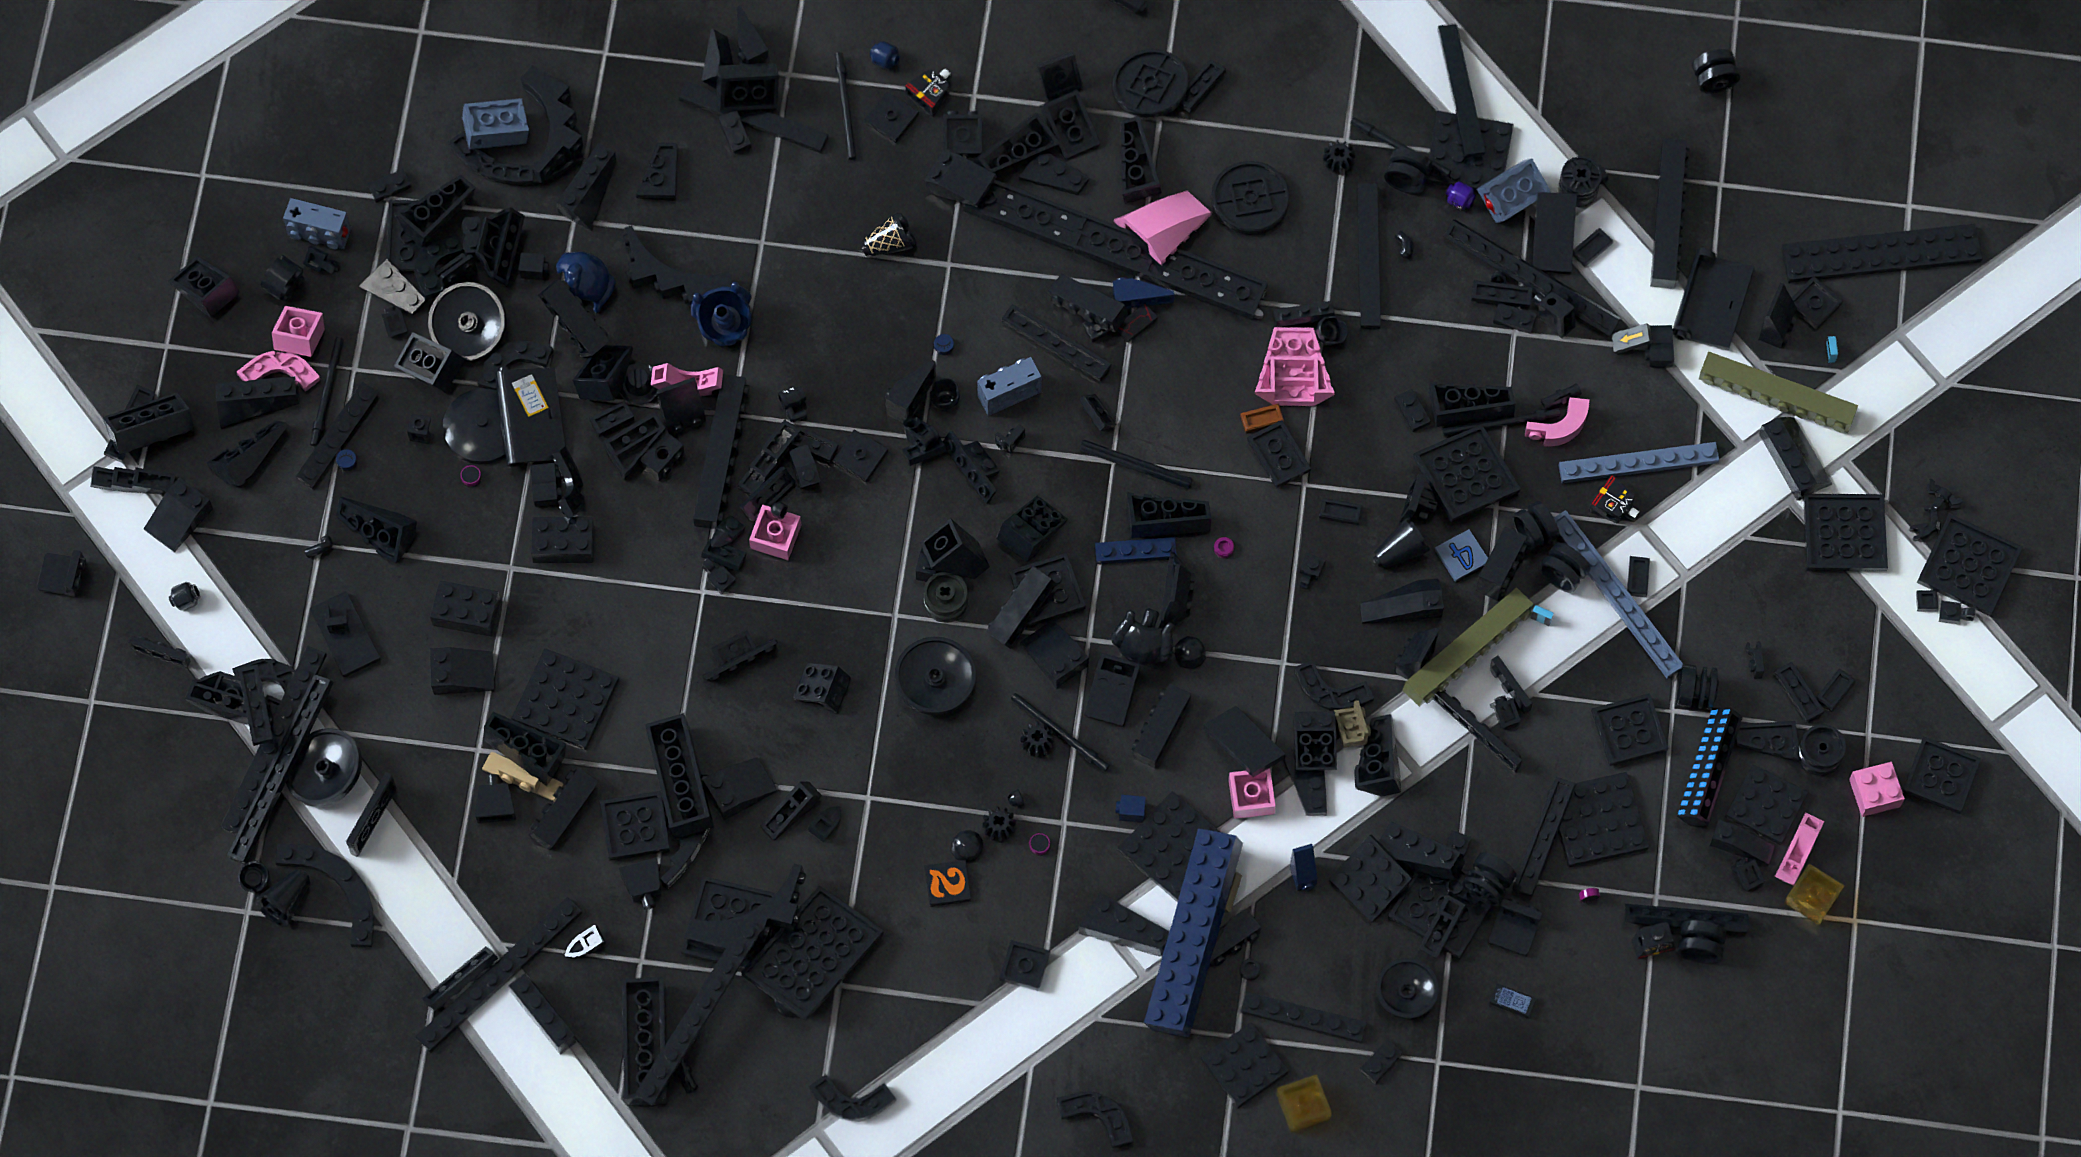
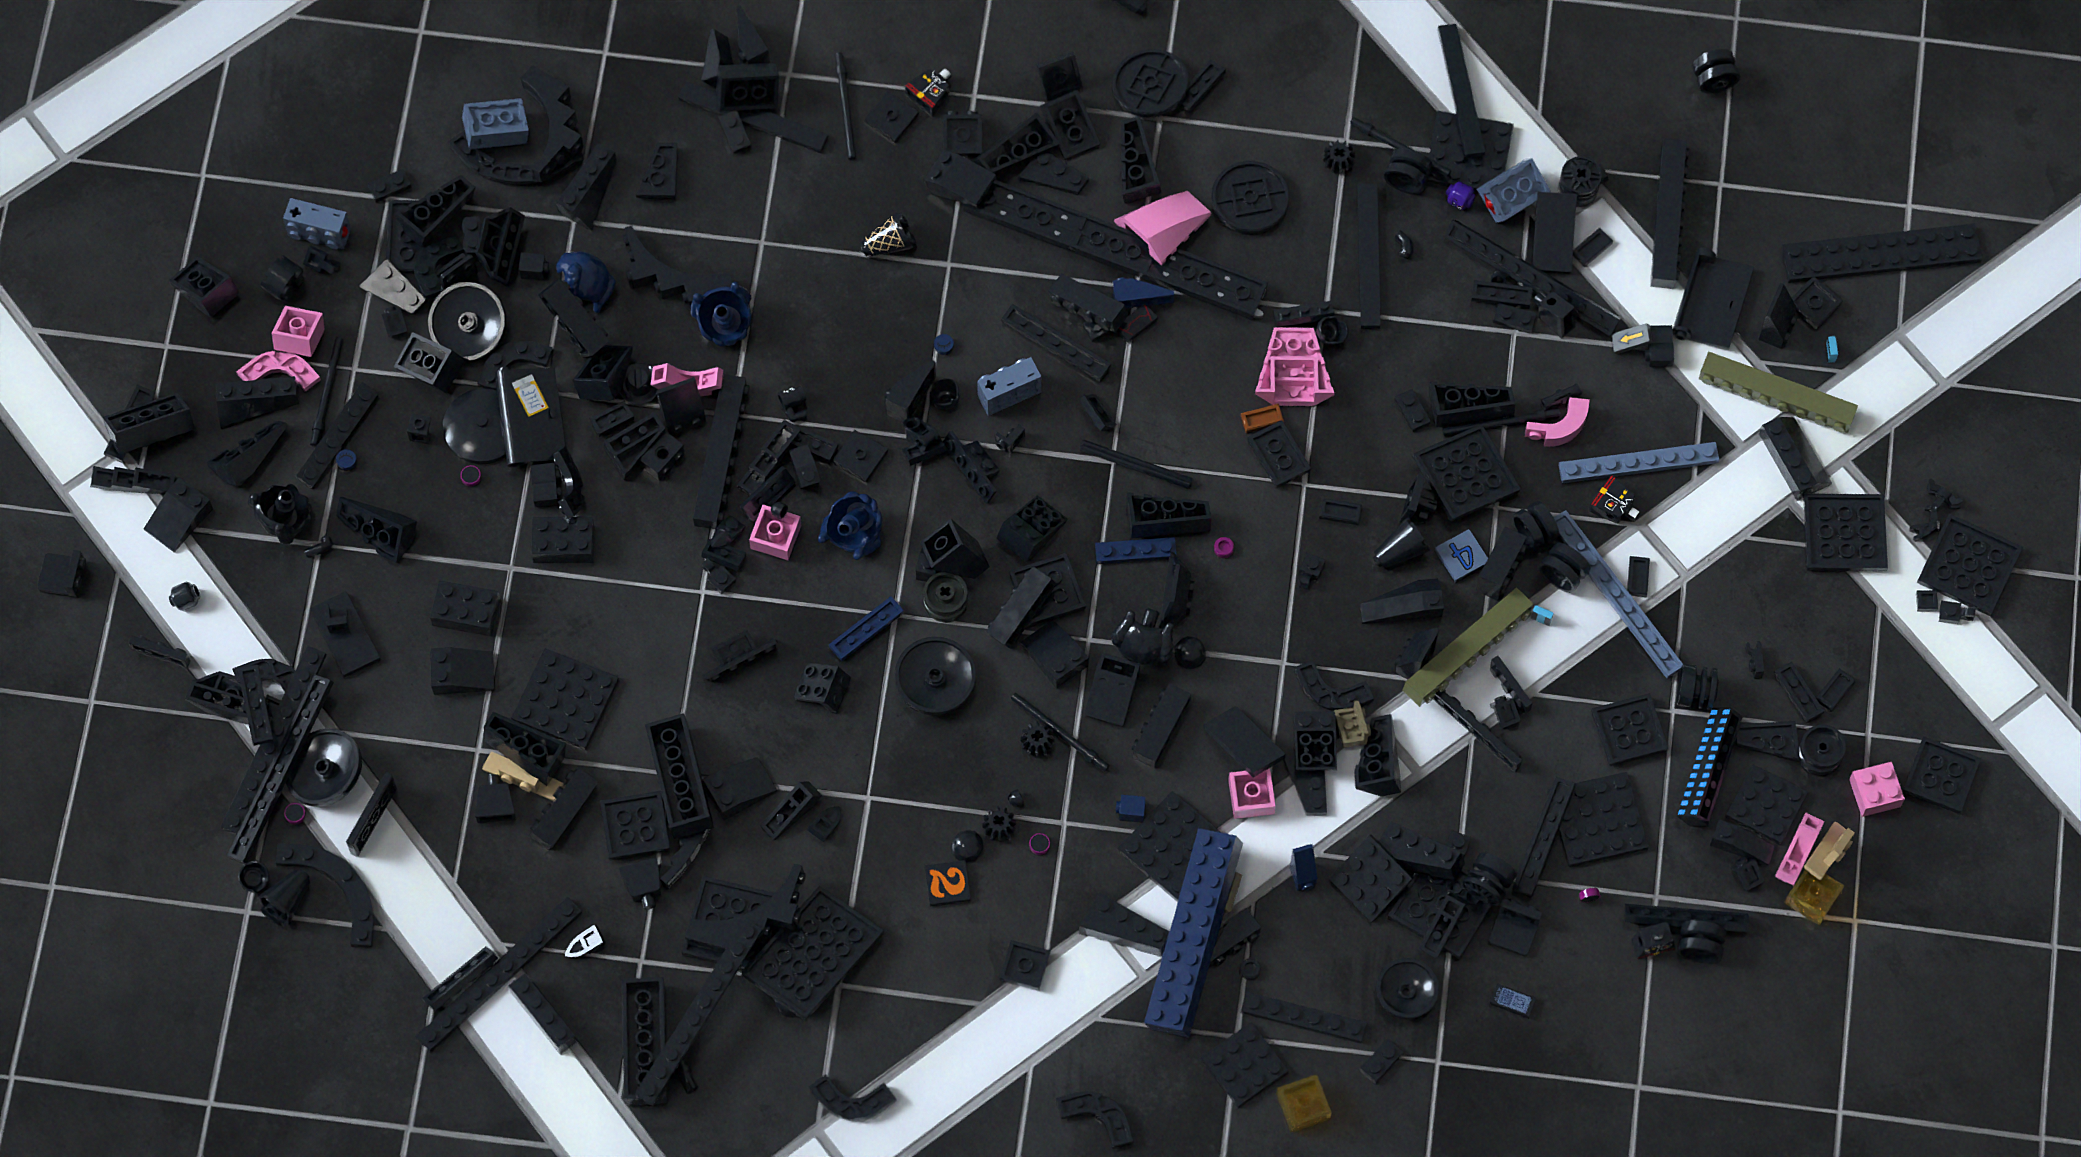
(281, 511): none -> black piece
(294, 813): none -> black tile
(853, 524): none -> dark blue piece
(866, 628): none -> dark blue plate
(884, 55): dark blue head -> none
(1829, 850): none -> tan bracket

